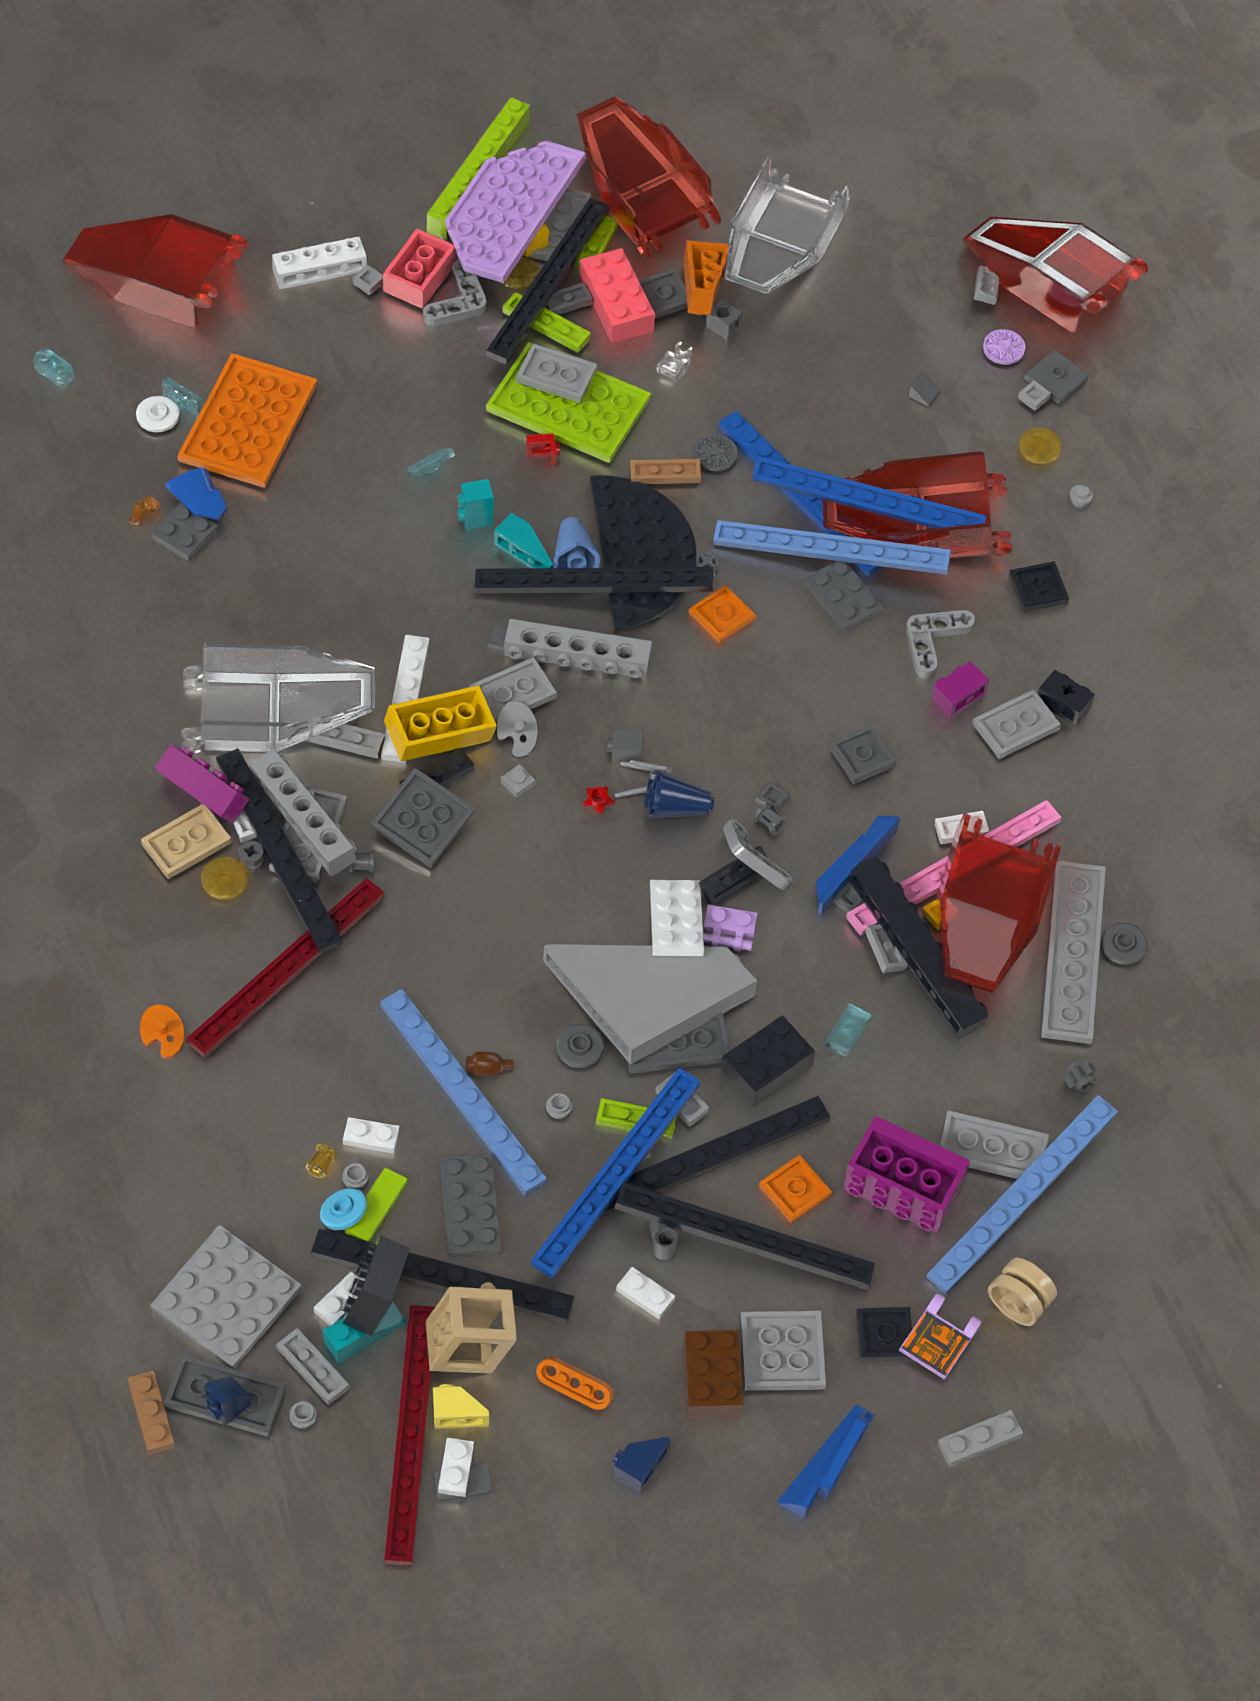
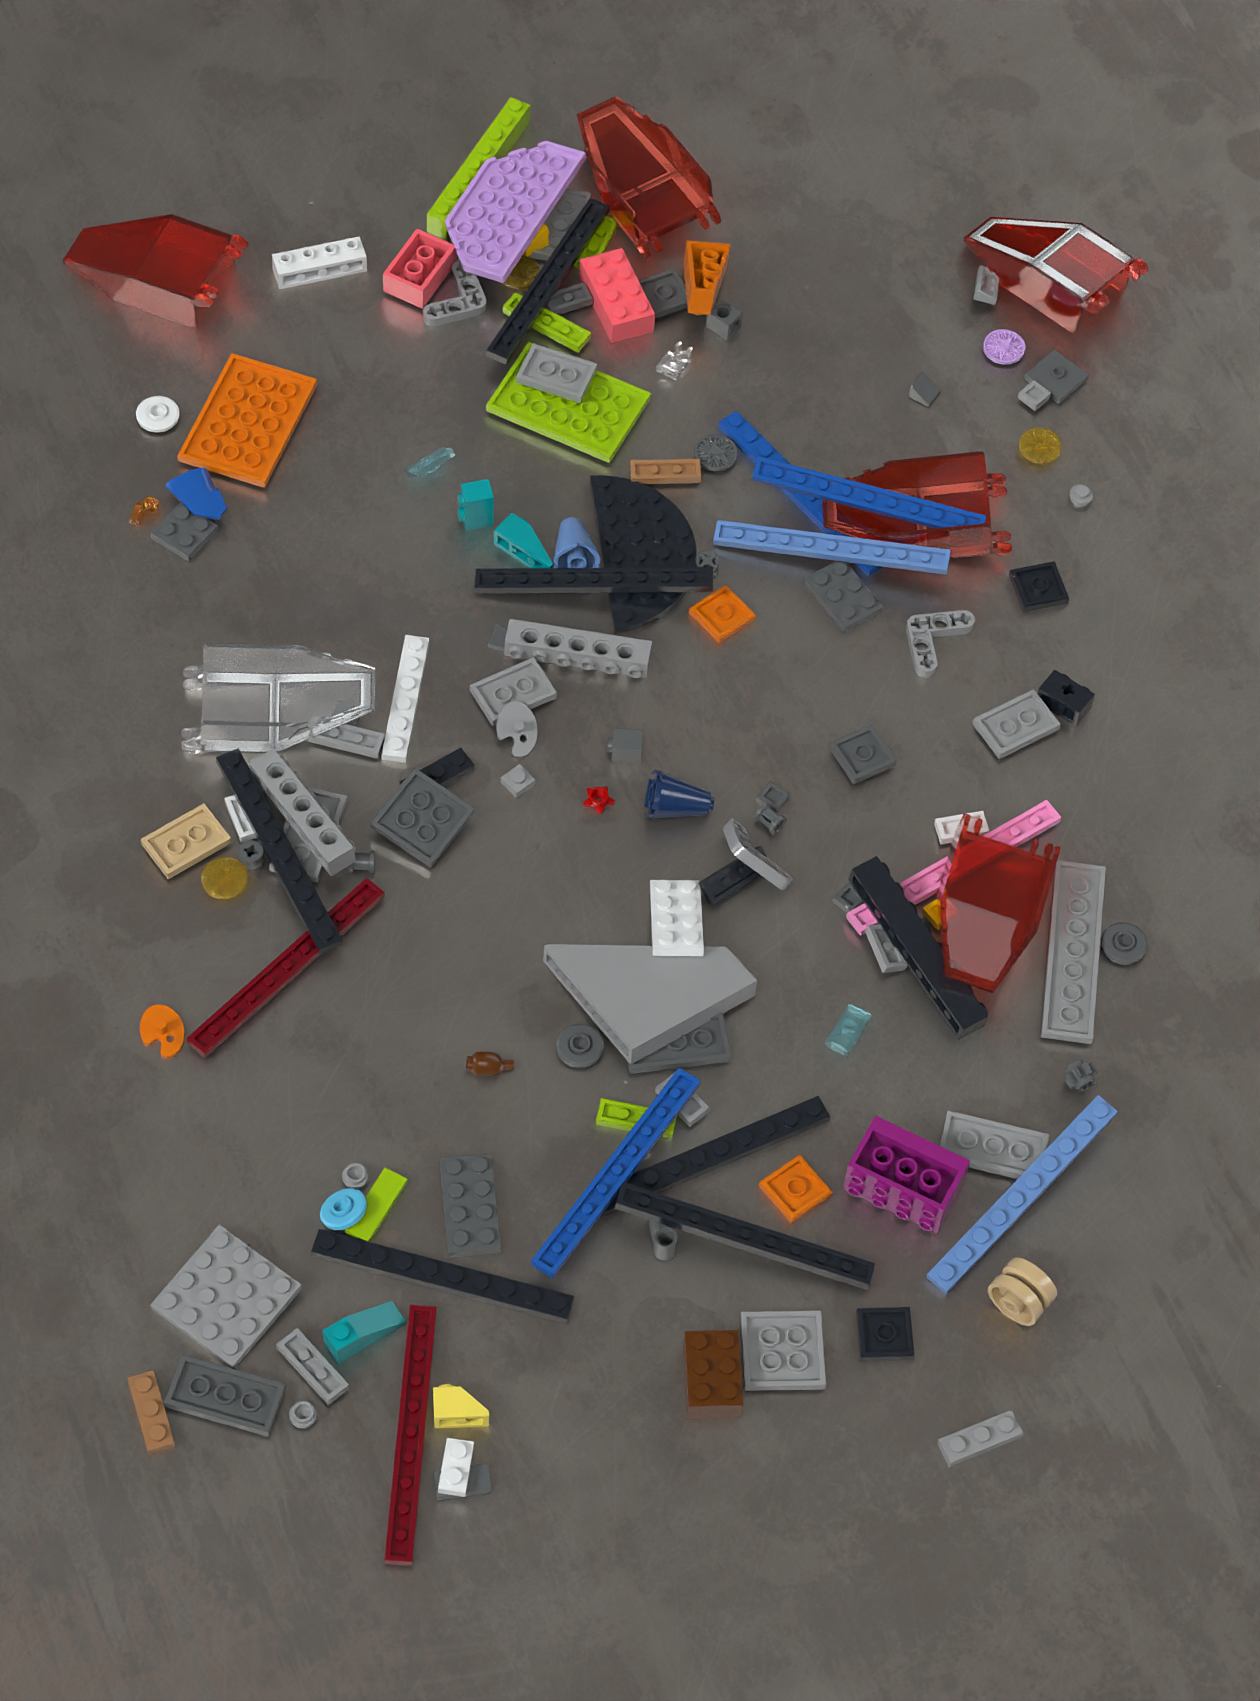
(50, 363): clear light blue plate -> none
(182, 396): clear light blue plate -> none
(202, 783): magenta brick -> none
(225, 1399): dark blue slope -> none
(320, 1161): clear yellow bush -> none
(331, 1305): white plate -> none
(368, 280): light grey plate -> none
(371, 1135): white plate -> none
(375, 1285): black brick -> none
(439, 723): yellow brick -> none
(463, 1092): medium blue plate -> none
(466, 1317): tan piece -> none
(542, 446): red bracket -> none
(559, 1106): light grey plate -> none
(563, 1382): orange plate -> none
(640, 1461): dark blue slope -> none
(643, 766): light grey plant -> none
(645, 1293): white plate -> none
(729, 922): lavender plate -> none
(767, 1060): black brick -> none
(780, 231): clear windscreen -> none
(827, 1464): blue wedge -> none
(860, 851): blue wedge -> none
(937, 1342): flag -> none
(960, 689): magenta brick -> none

